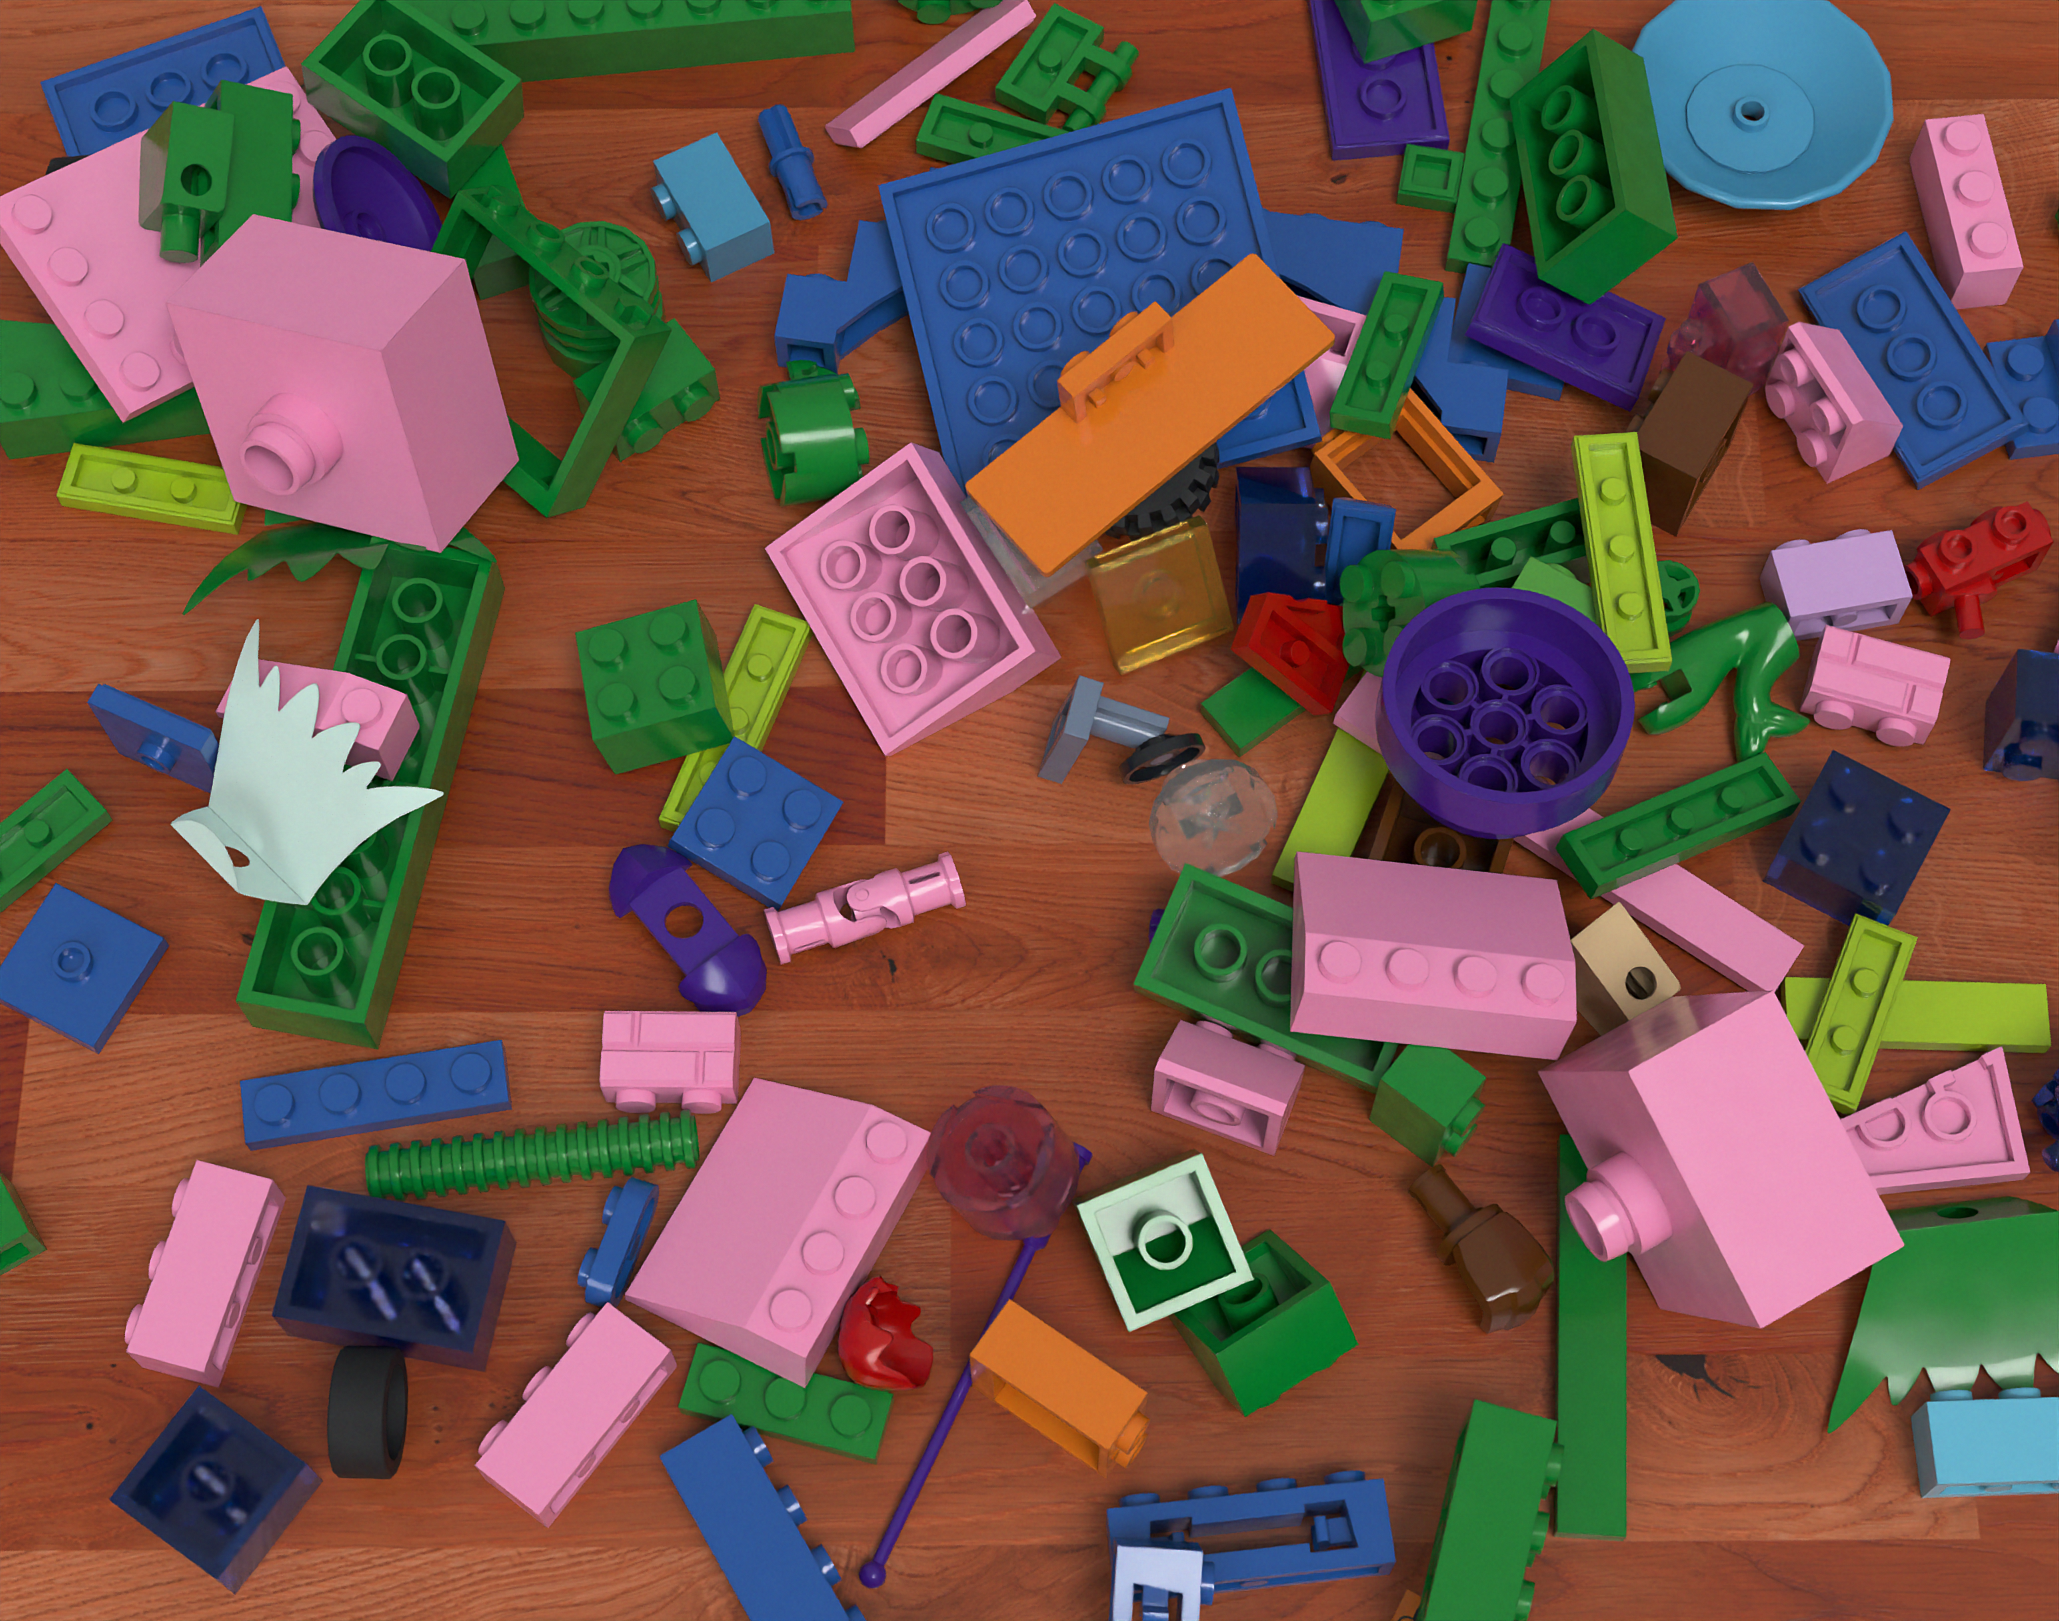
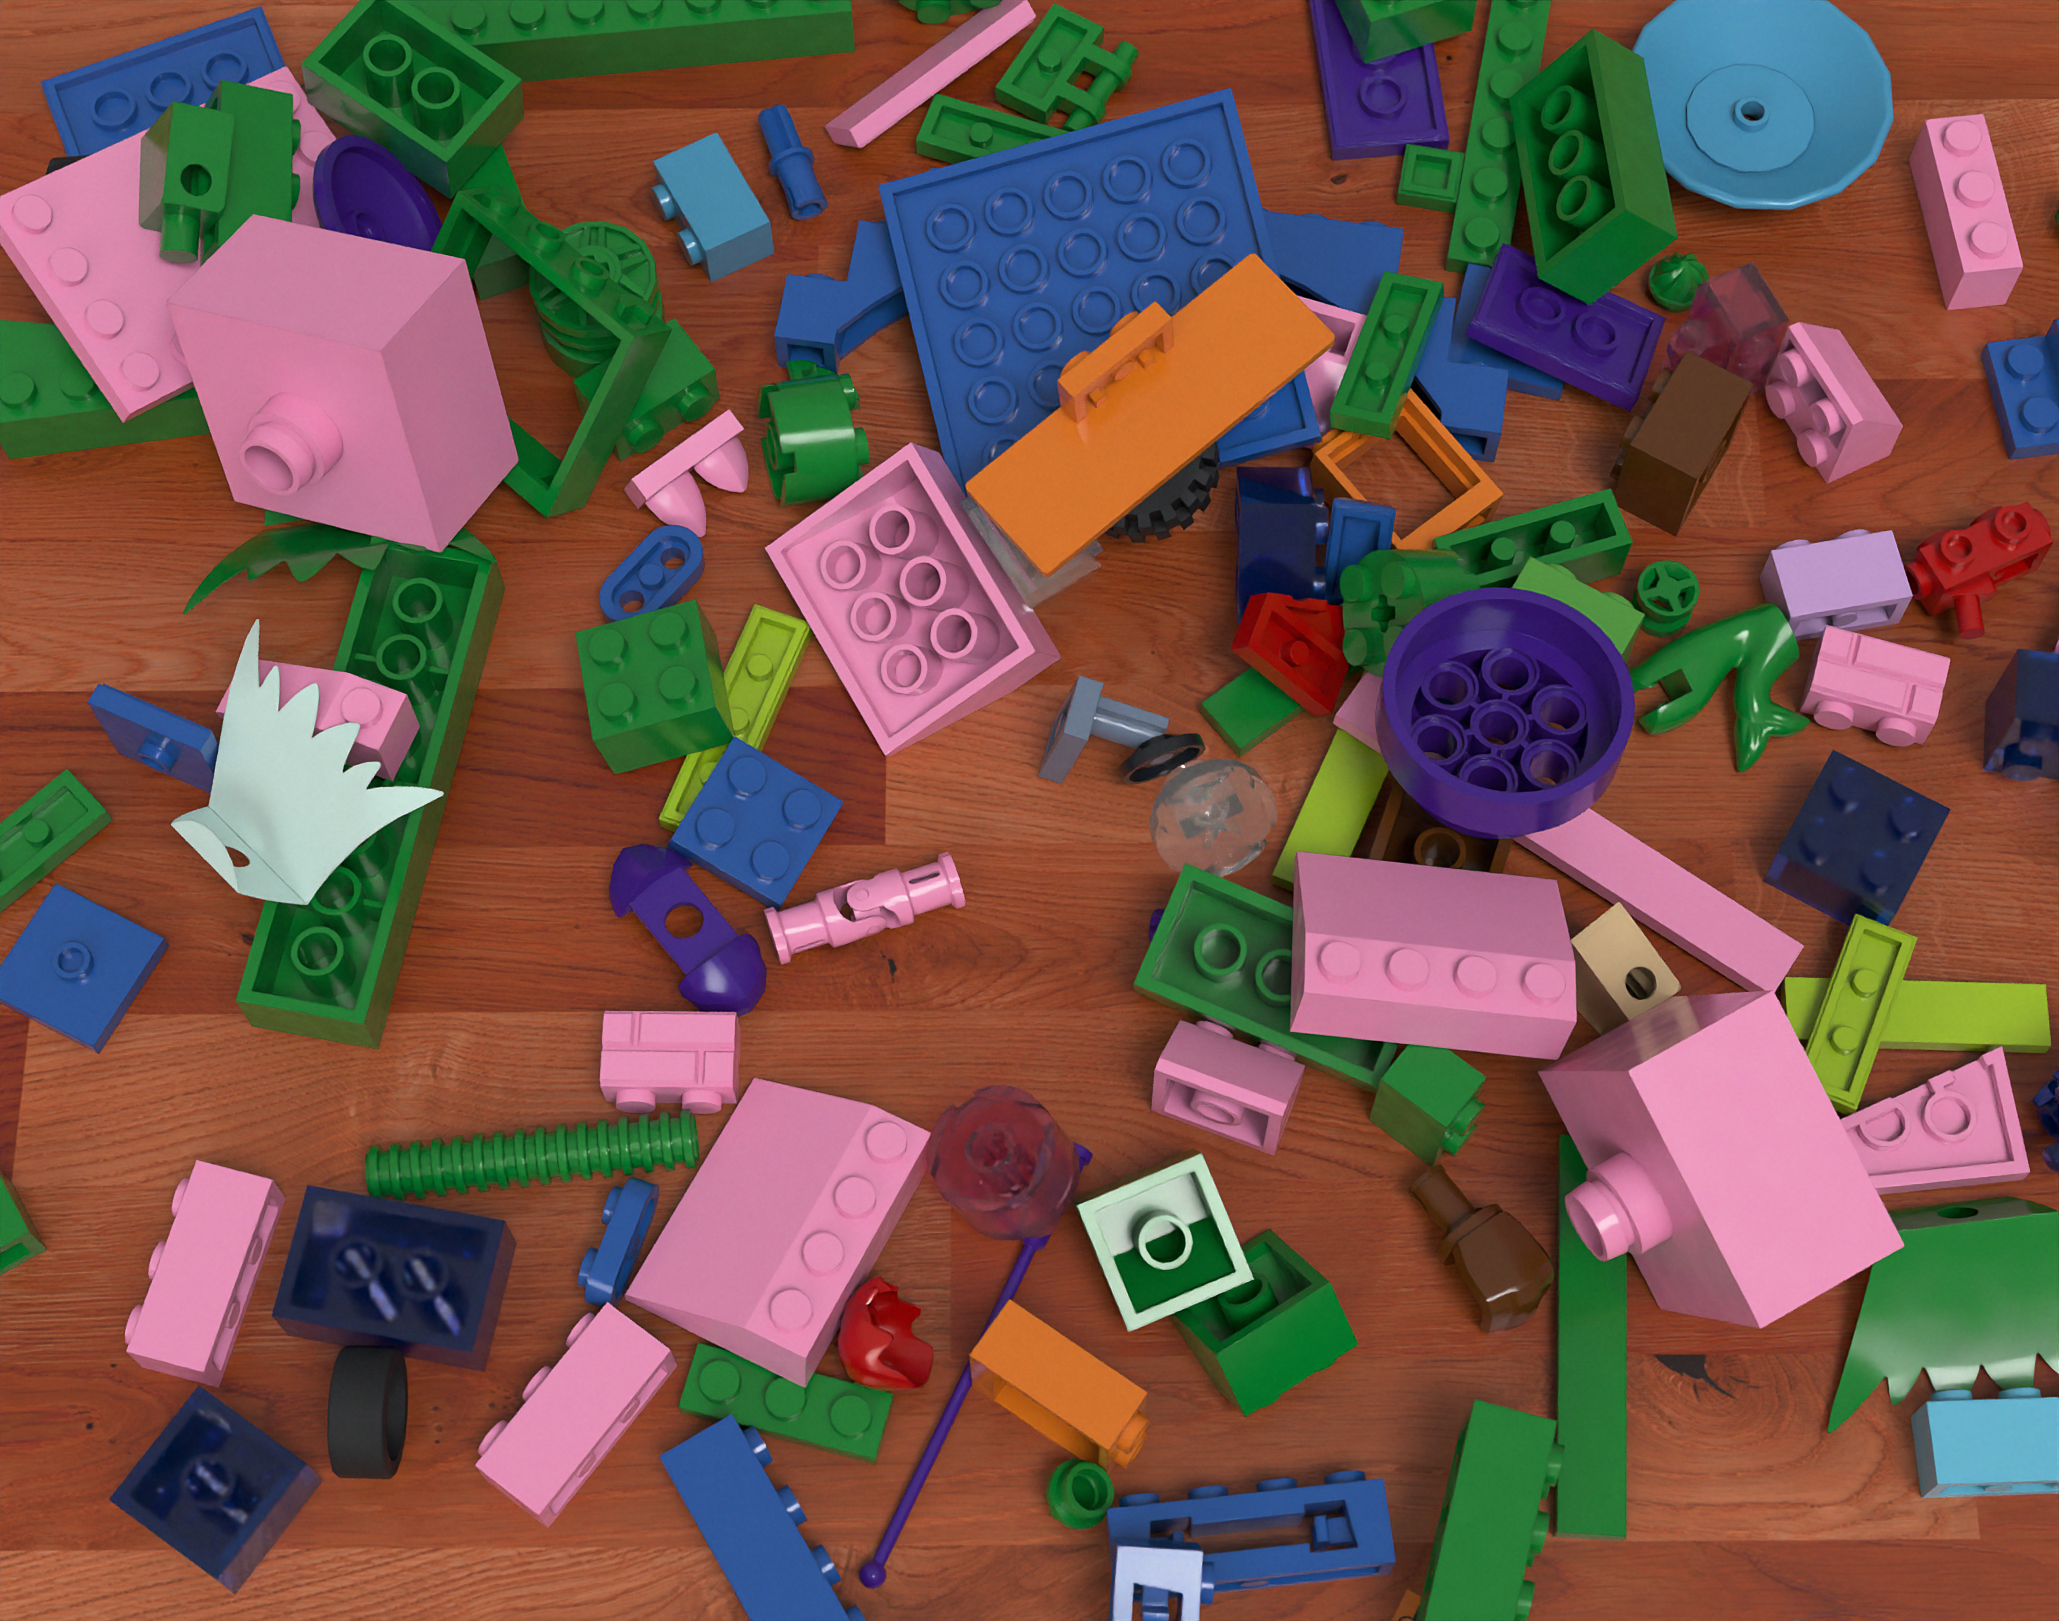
(150, 489): lime tile -> none
(375, 1095): blue plate -> none
(645, 577): none -> blue plate
(670, 487): none -> bright pink tile
(1079, 1494): none -> green plate
(1159, 595): clear yellow tile -> none
(1621, 548): lime tile -> none
(1676, 280): none -> green plate
(1677, 825): green plate -> none
(1918, 358): blue tile -> none

